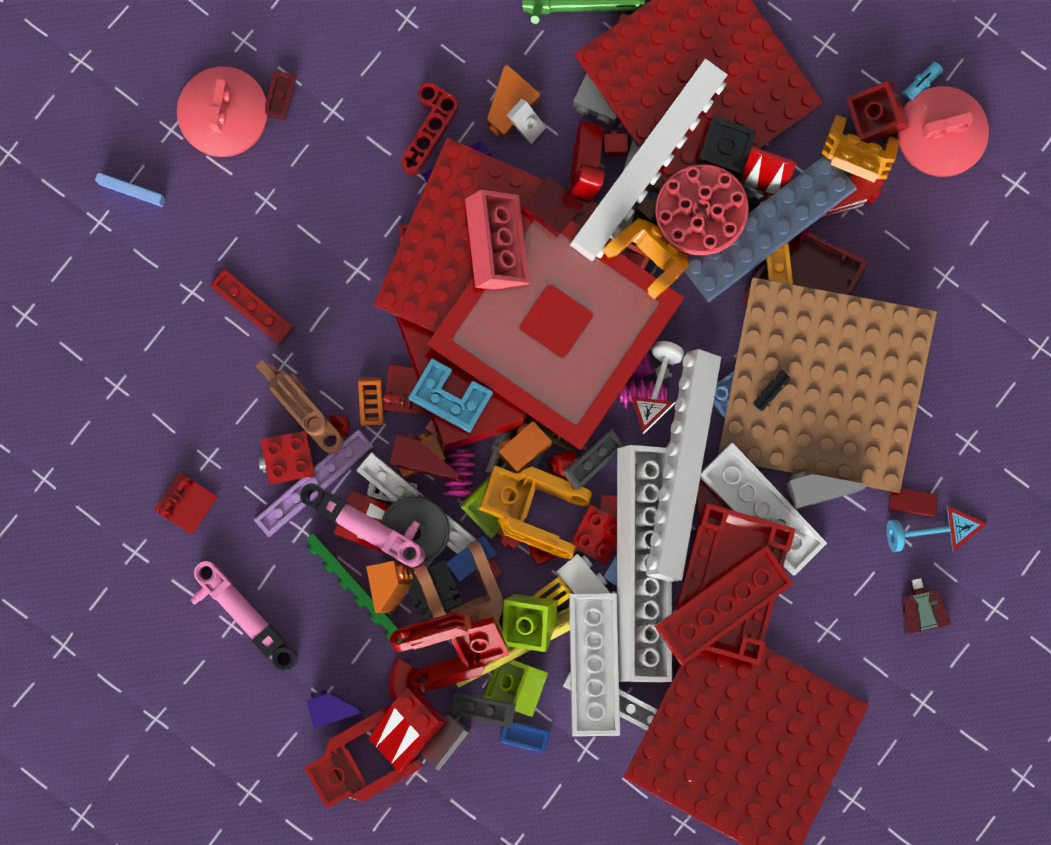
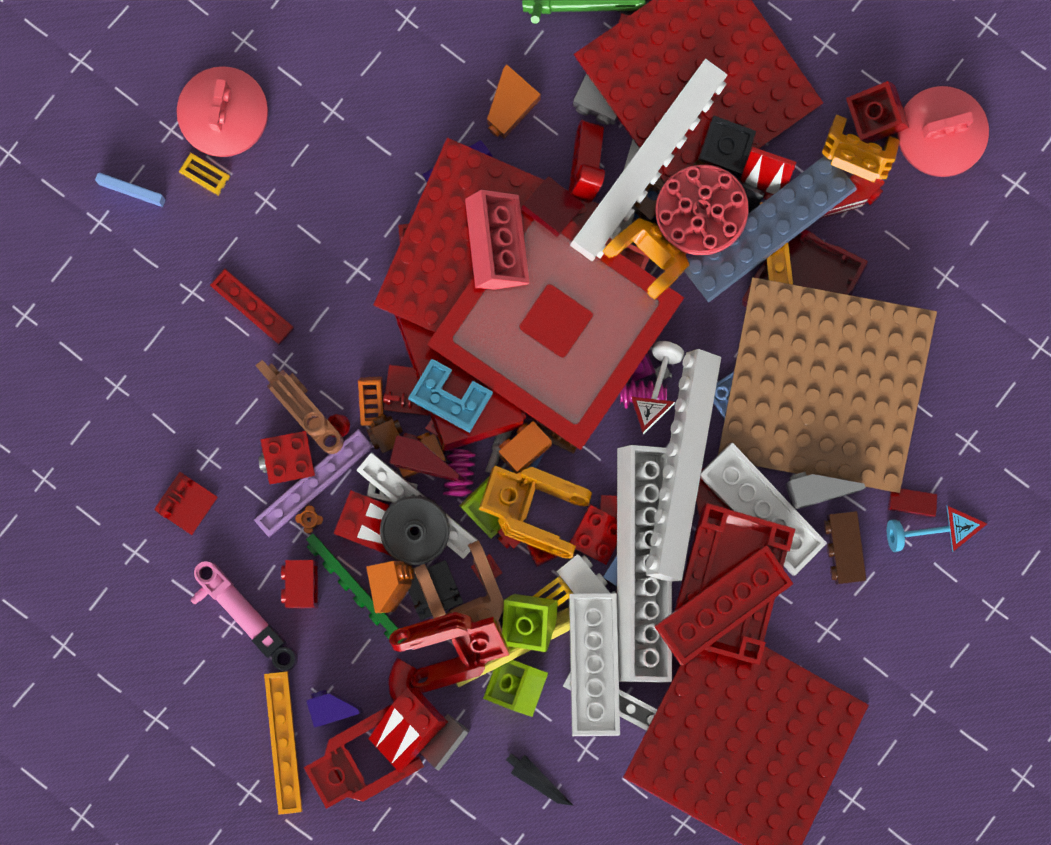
(220, 183): none -> yellow tile
(280, 94): dark red plate -> none
(283, 743): none -> light orange plate
(300, 584): none -> red brick
(315, 519): none -> orange plate
(364, 525): bright pink piece -> none
(384, 432): none -> reddish brown brick
(425, 132): red beam -> none
(463, 564): blue tile -> none
(482, 709): dark grey tile -> none
(525, 737): blue tile -> none
(526, 121): white plate -> none
(530, 774): none -> black bar
(559, 462): red head -> none
(593, 459): dark grey tile -> none
(615, 144): red plate -> none
(771, 390): black axle -> none
(845, 548): none -> reddish brown brick
(922, 81): medium azure pin -> none
(923, 609): torso -> none

